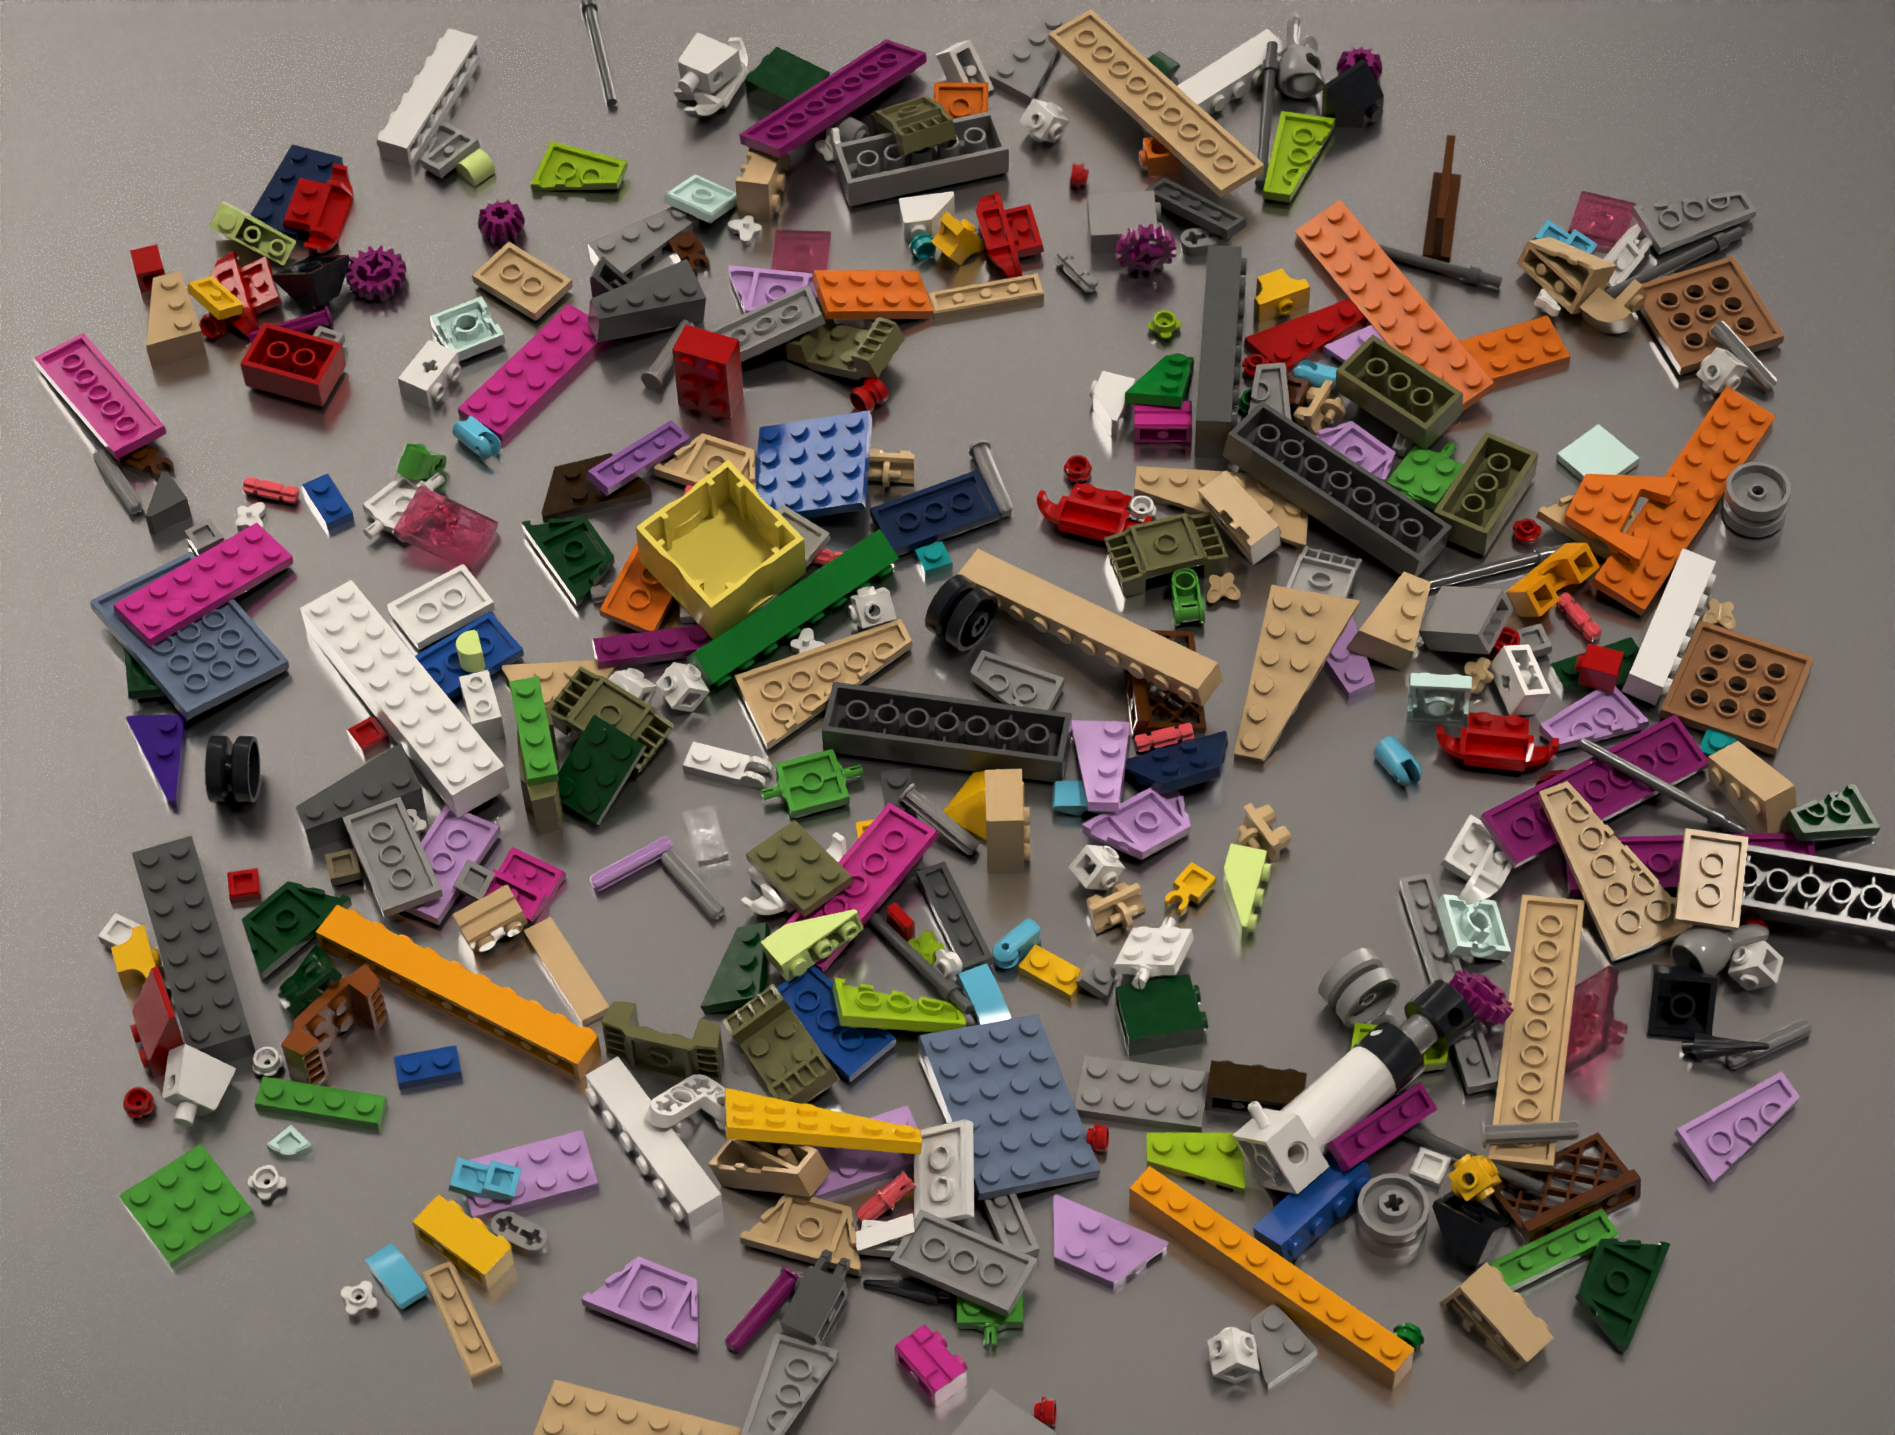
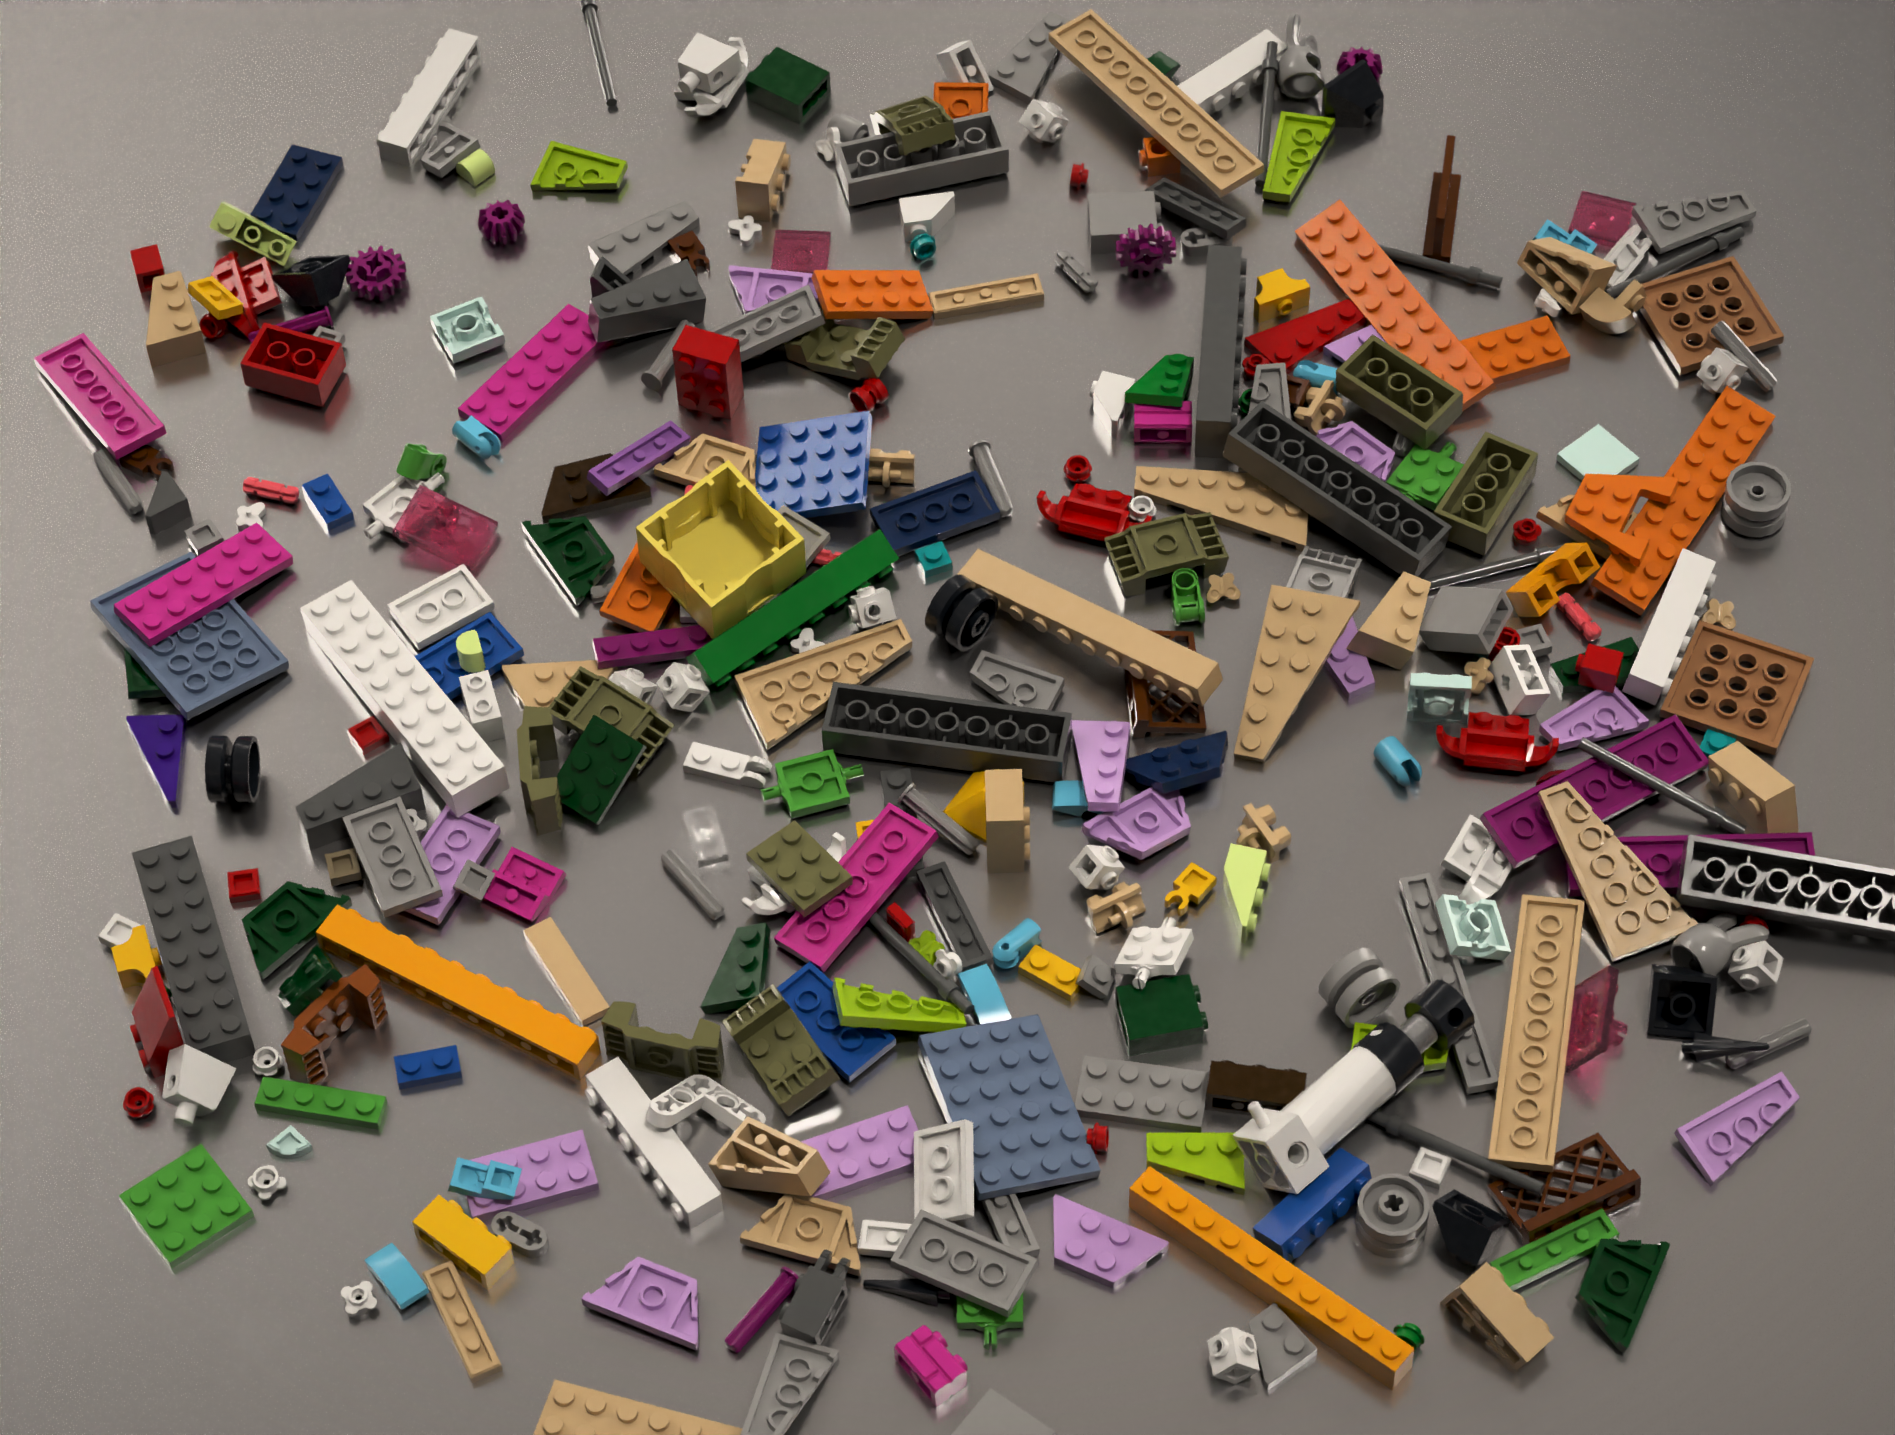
(321, 209): red plate -> none
(429, 374): white brick -> none
(490, 919): tan brick -> none
(522, 281): tan plate -> none
(534, 731): bright green plate -> none
(630, 864): lavender axle -> none
(701, 198): light aqua tile -> none
(781, 1121): yellow wing -> none
(805, 942): yellowish green slope -> none
(832, 98): magenta plate -> none
(885, 1197): coral axle -> none
(885, 1232): white sticker -> none
(957, 238): yellow brick -> none
(1008, 233): red plate -> none
(1046, 1411): red plate -> none
(1164, 324): lime plate -> none
(1164, 737): coral axle -> none
(1241, 516): tan wedge -> none
(1381, 1126): magenta plate -> none
(1483, 997): magenta gear -> none
(1484, 1178): yellow brick -> none
(1529, 1132): light grey axle -> none
(1711, 879): tan plate -> none
(1834, 817): dark green wing -> none

